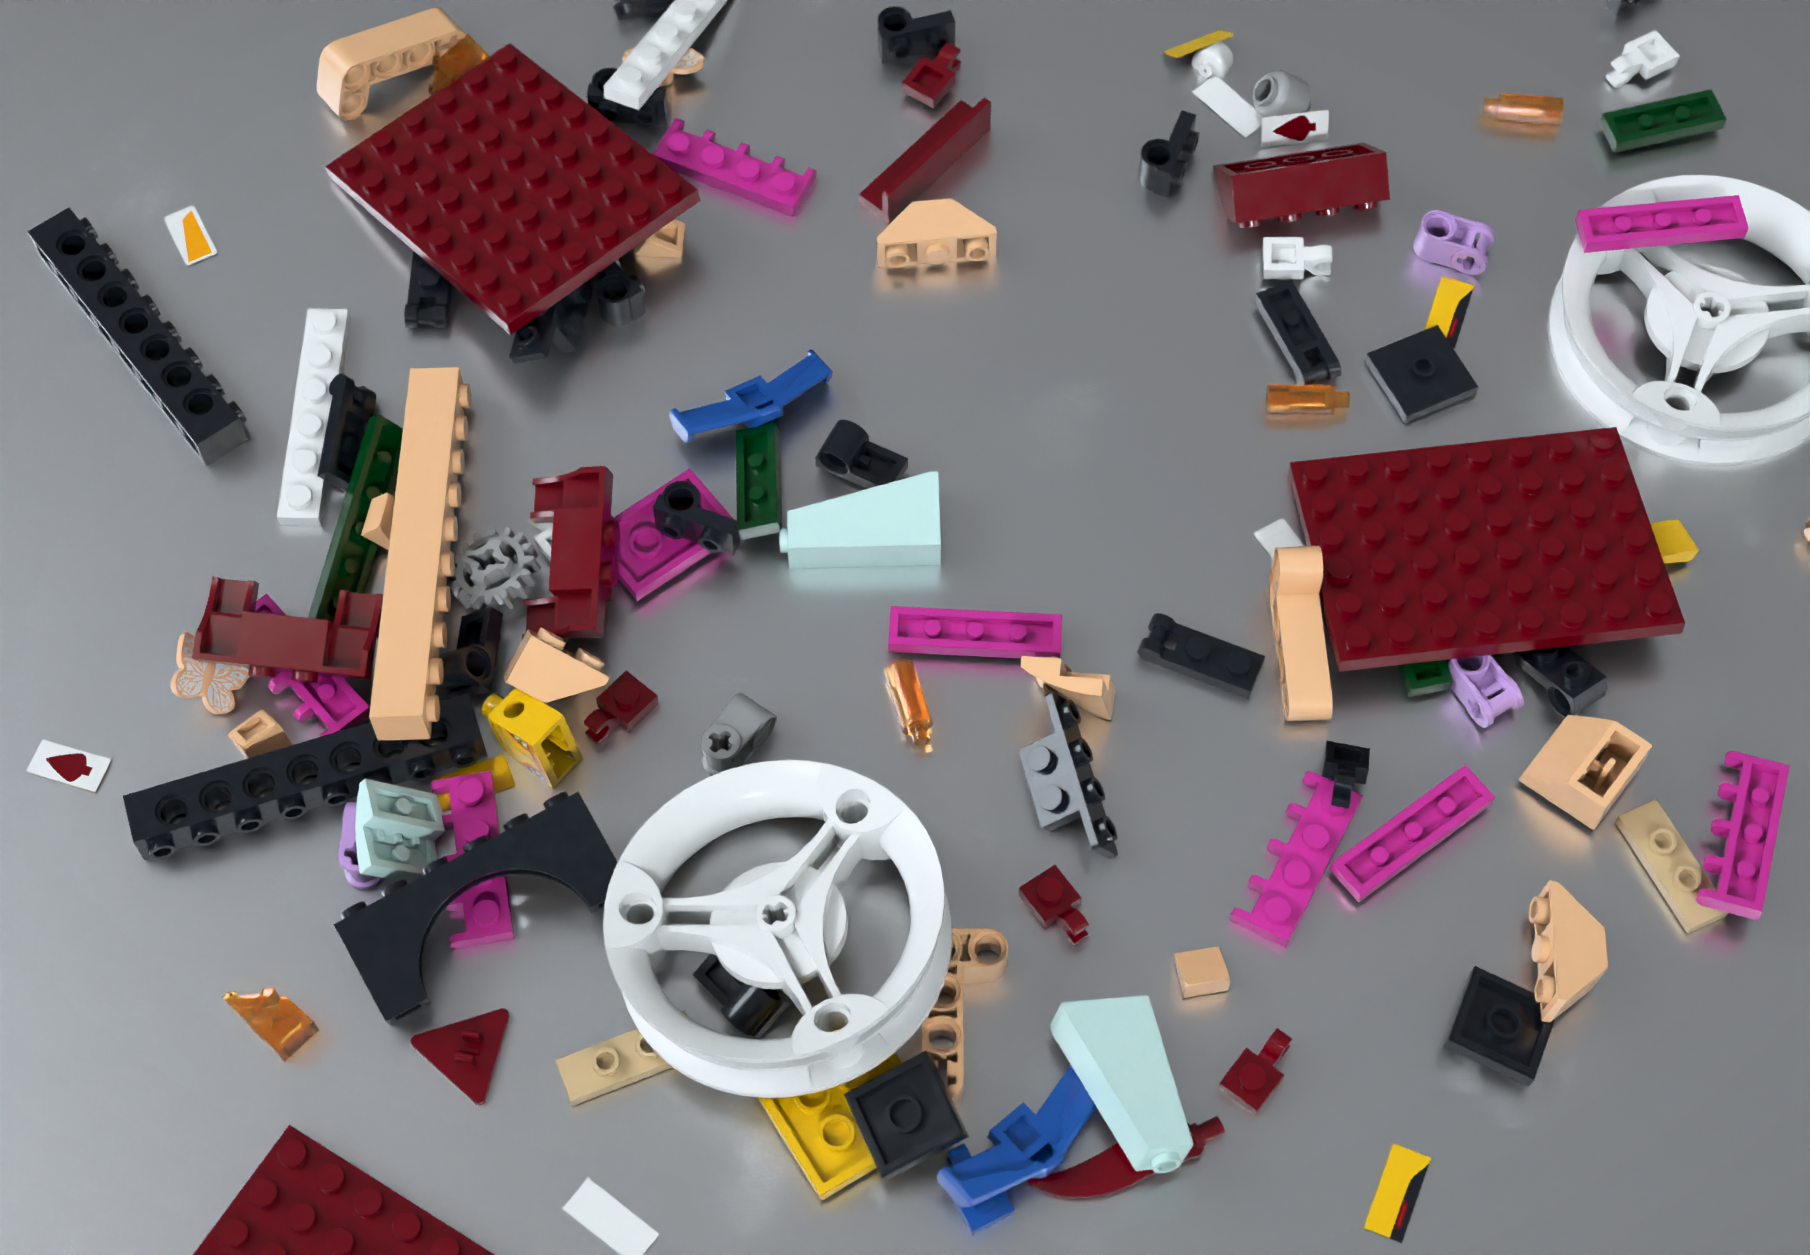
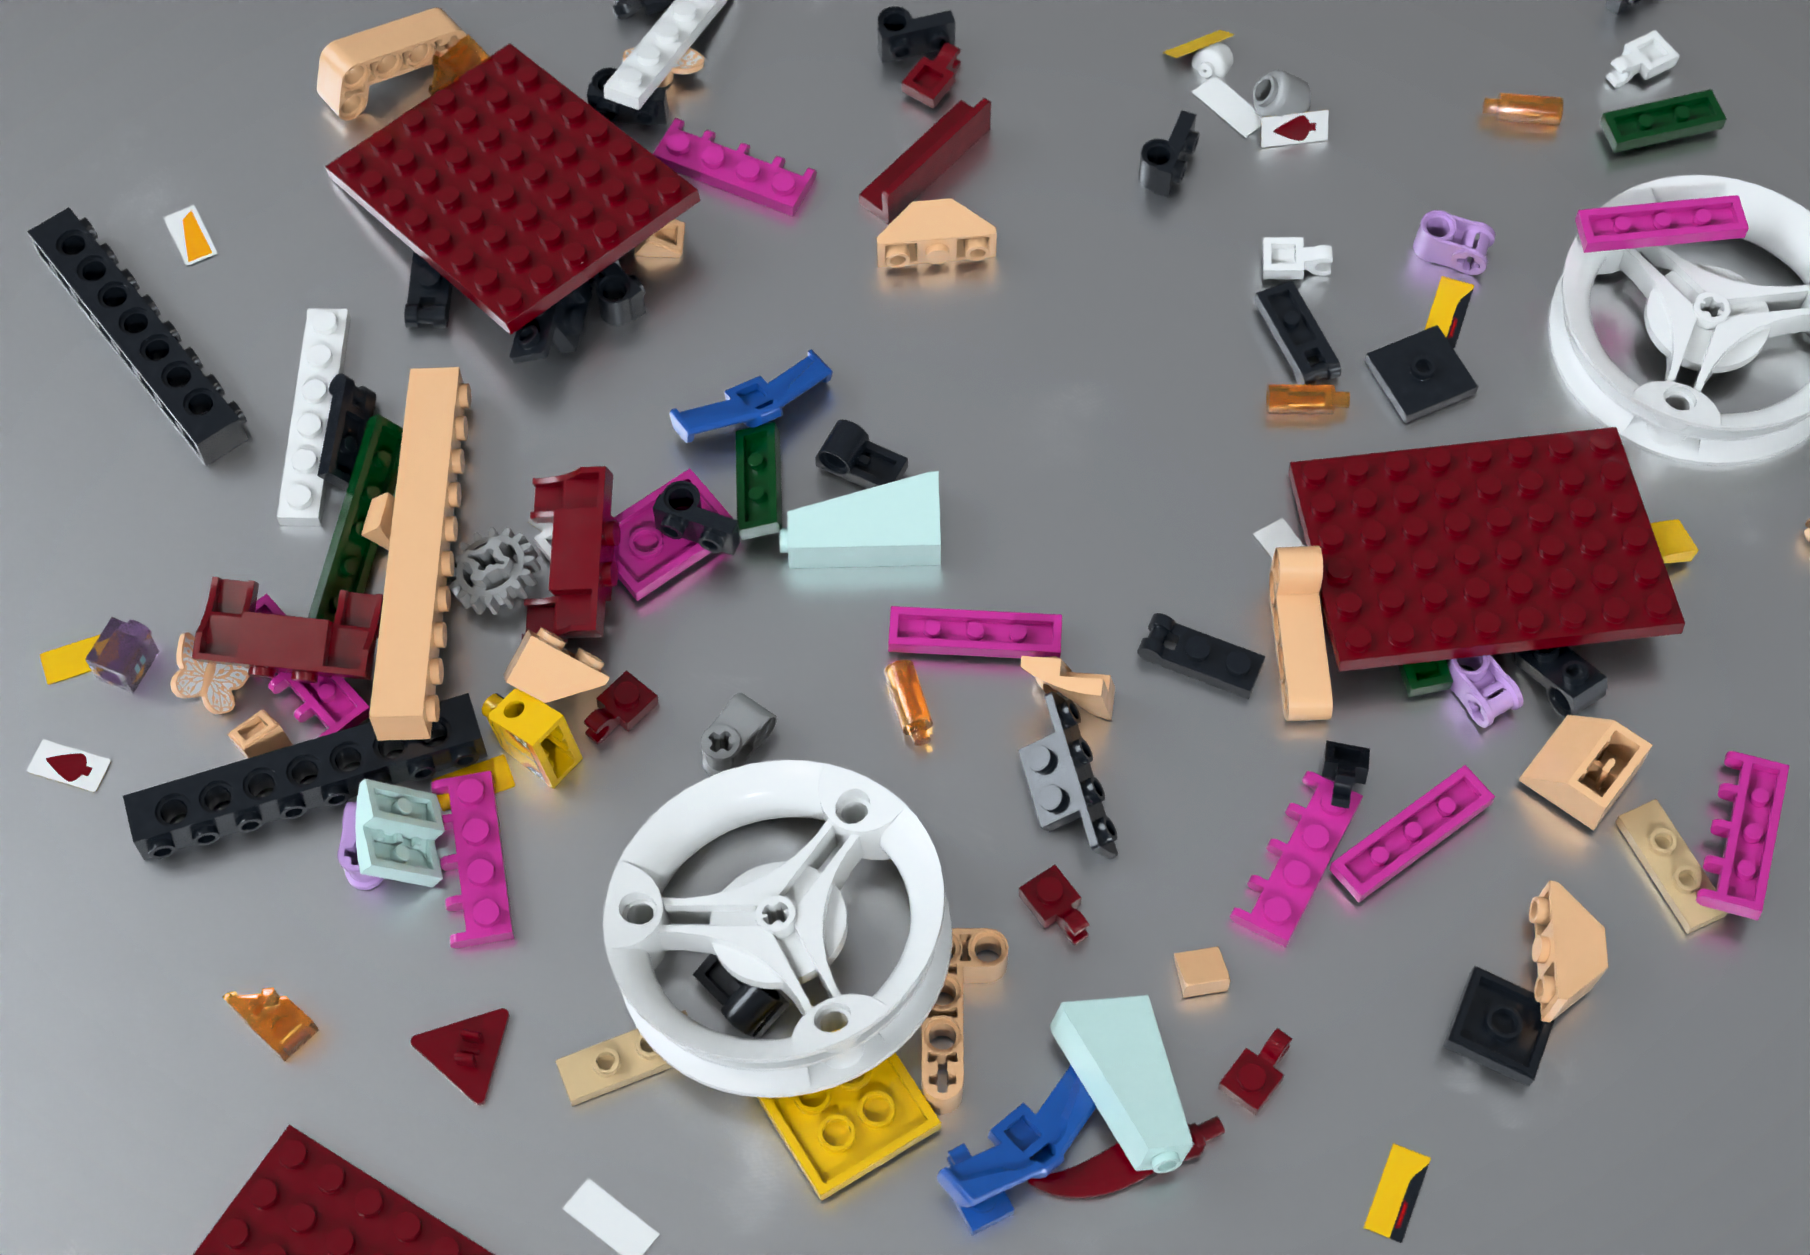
(67, 660): none -> yellow sticker
(122, 654): none -> clear purple brick
(392, 932): black arch -> none
(473, 662): black plate -> none
(906, 1115): black plate -> none
(1303, 183): dark red slope -> none

